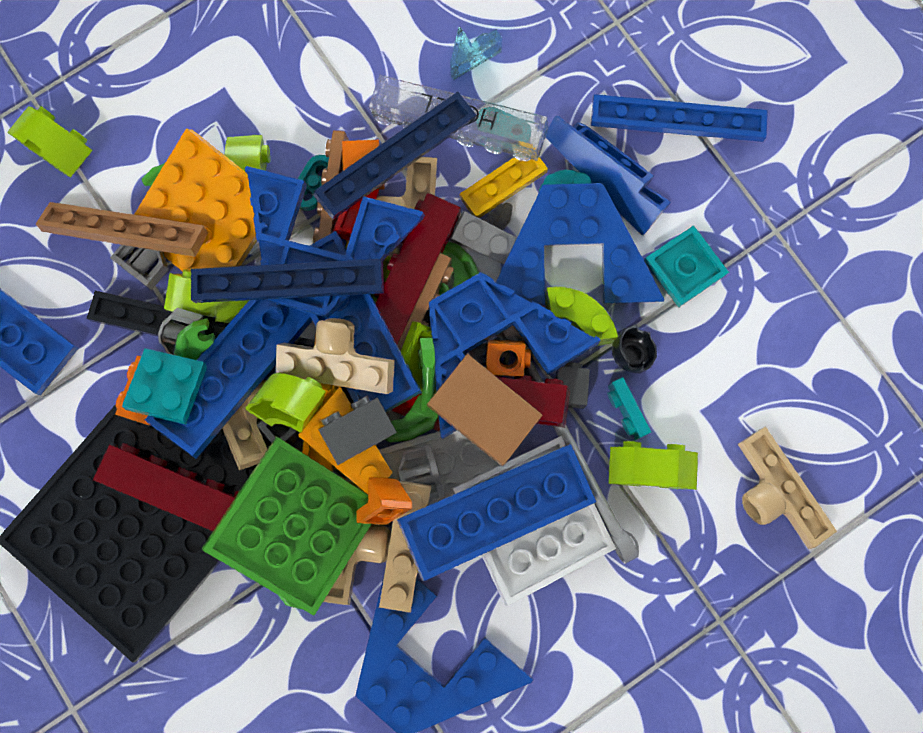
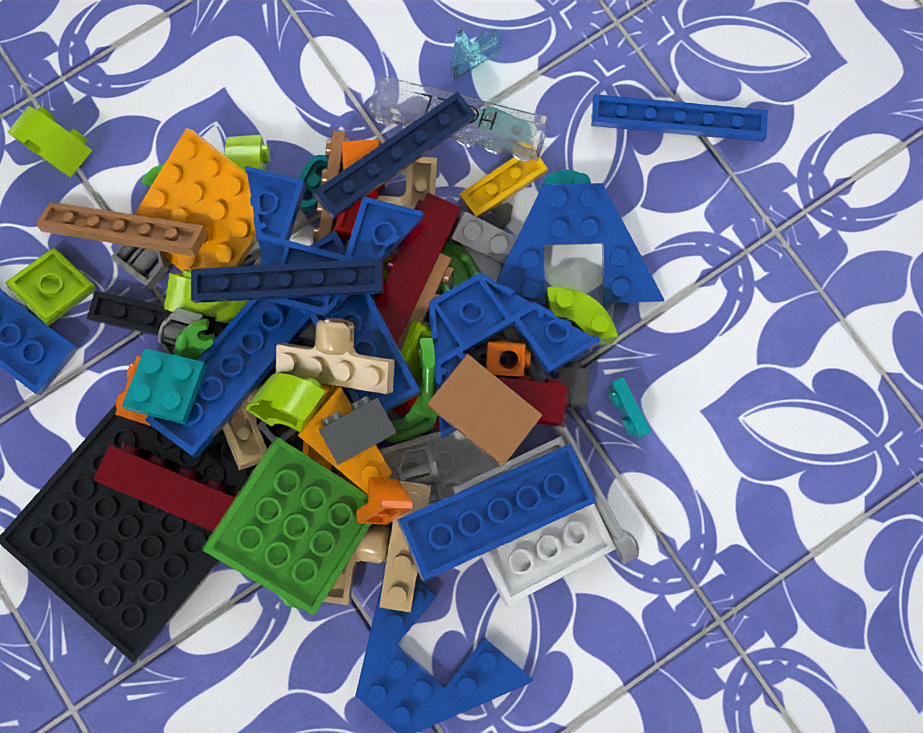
(50, 286): none -> lime tile
(608, 165): blue wedge -> none
(634, 350): black hair -> none
(653, 467): lime brick -> none
(686, 266): teal plate -> none
(782, 491): tan plate -> none

